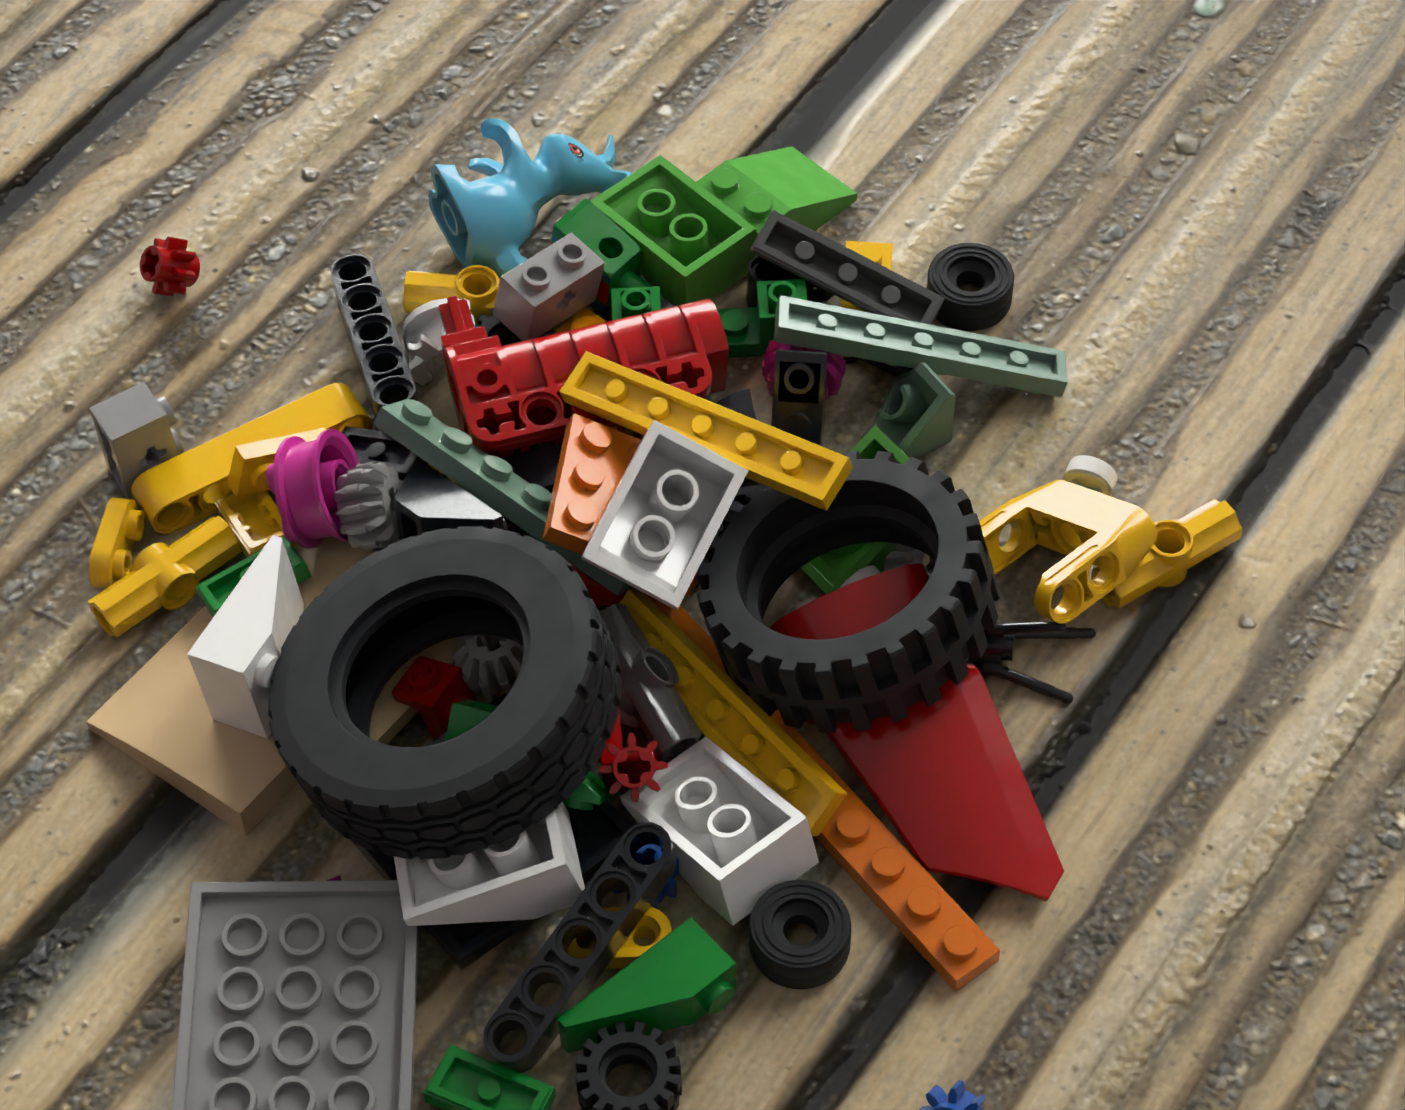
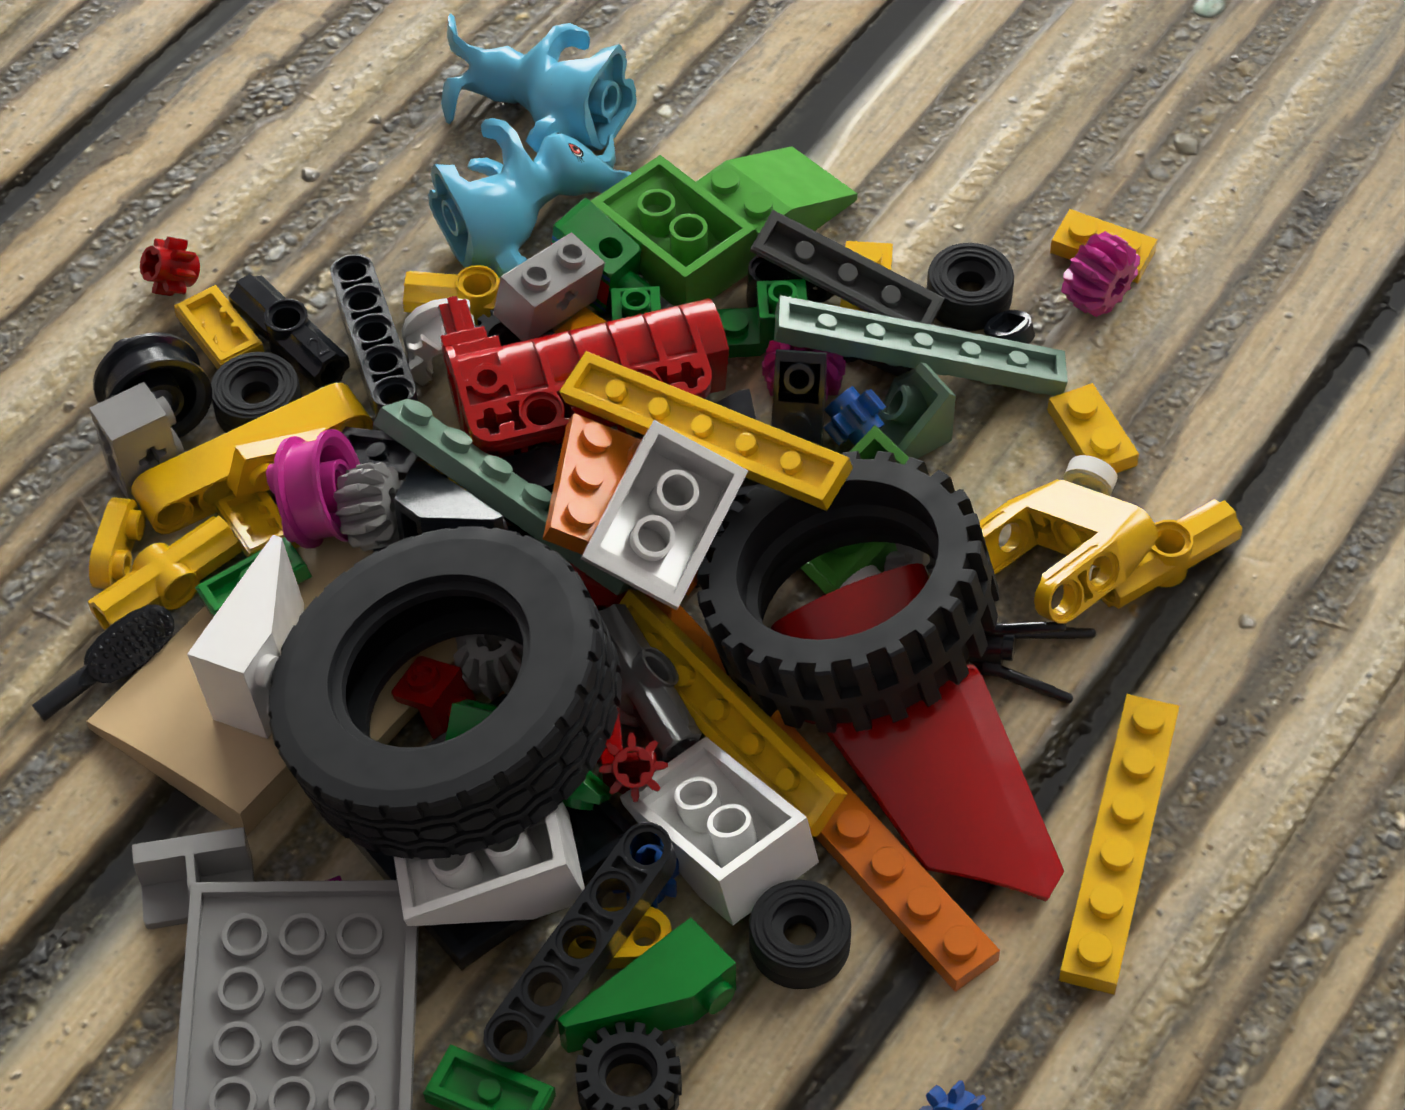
(113, 655): none -> black piece
(167, 368): none -> black wheel
(173, 863): none -> light grey panel
(217, 326): none -> yellow plate
(247, 375): none -> black tyre
(289, 330): none -> black piece
(567, 97): none -> medium azure animal
(853, 415): none -> blue gear
(1011, 325): none -> black tile
(1079, 227): none -> yellow plate
(1092, 427): none -> yellow plate
(1100, 274): none -> dark pink gear
(1119, 845): none -> yellow plate

